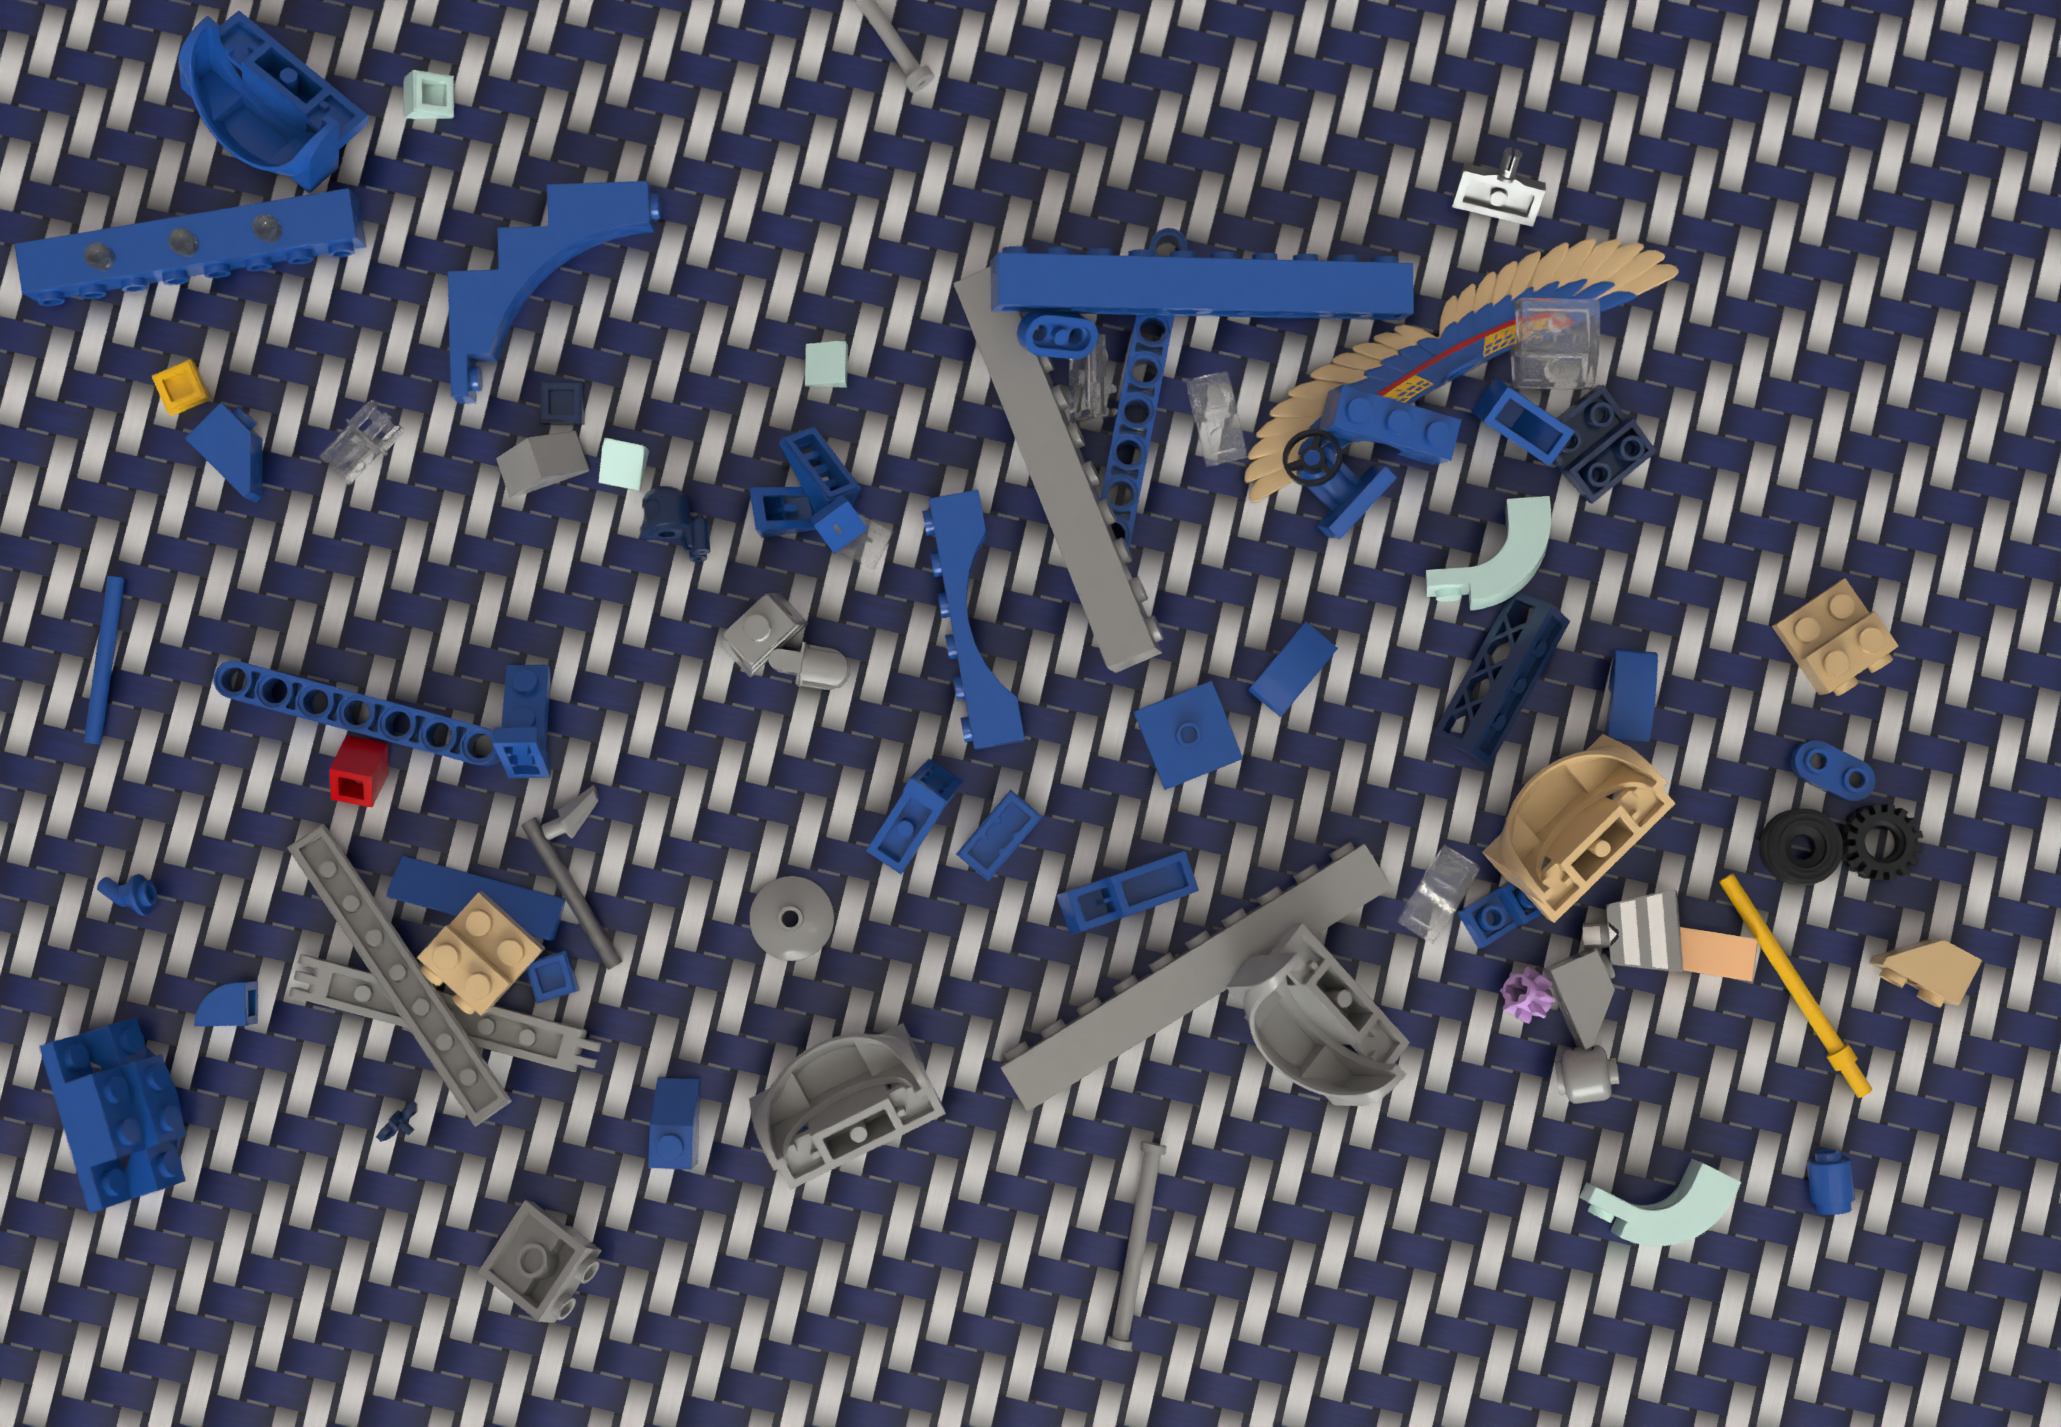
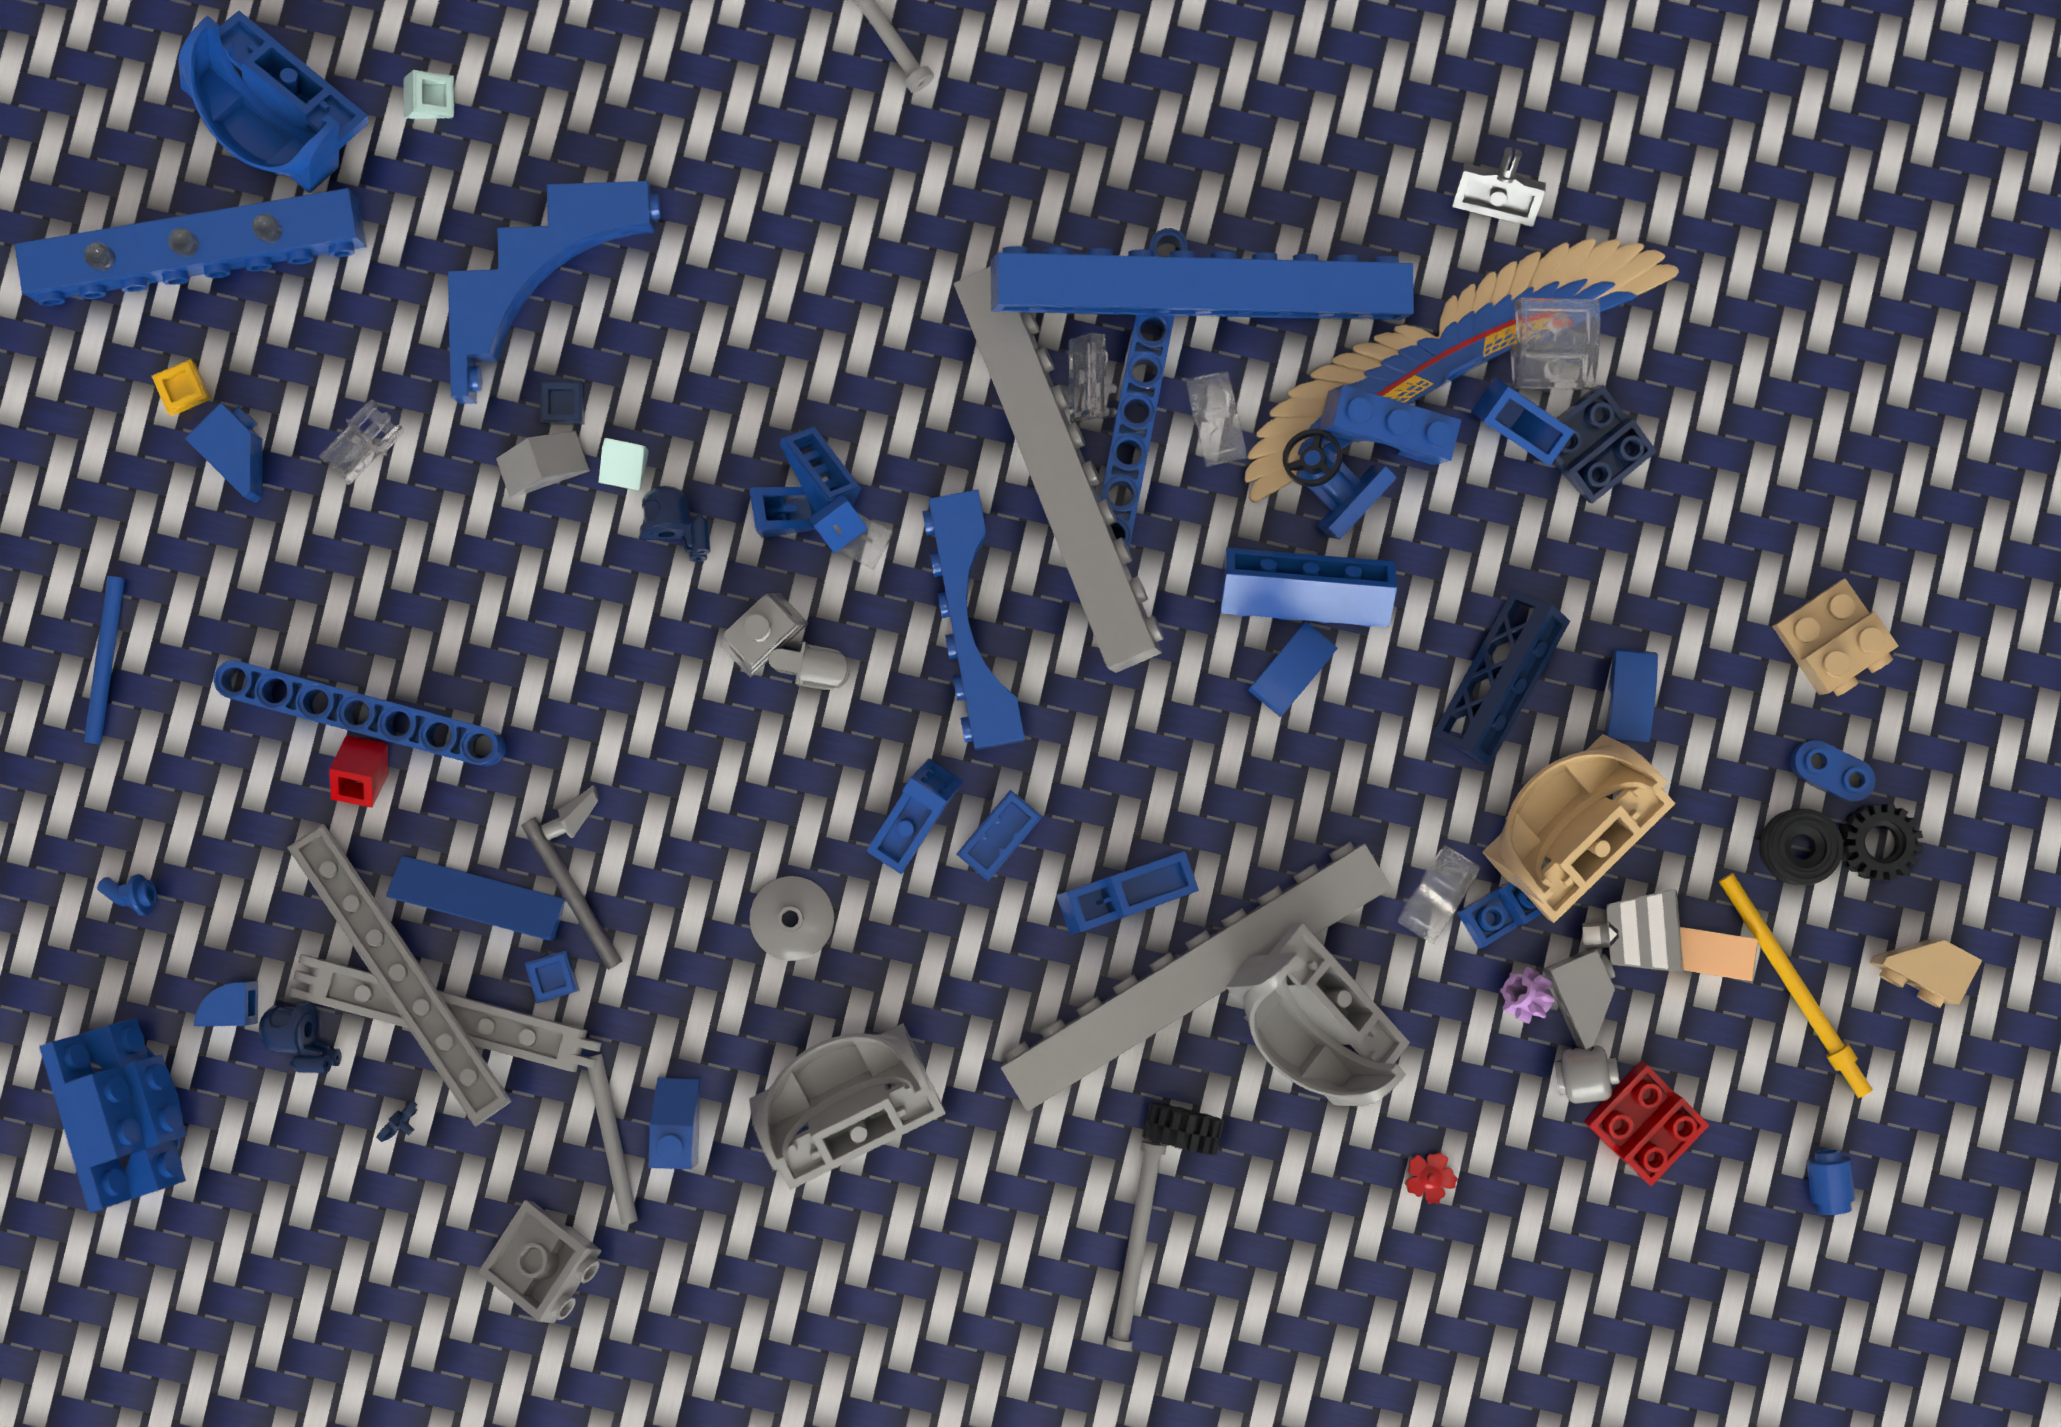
(294, 1032): none -> dark blue piece
(479, 955): tan plate -> none
(525, 722): blue bracket -> none
(612, 1141): none -> light grey bar
(826, 364): light aqua slope -> none
(1053, 334): blue plate -> none
(1183, 1128): none -> black tyre
(1188, 735): blue plate -> none
(1308, 587): none -> brick
(1430, 1177): none -> red plant
(1510, 570): light aqua arch -> none
(1646, 1123): none -> red slope
(1685, 1214): light aqua arch -> none

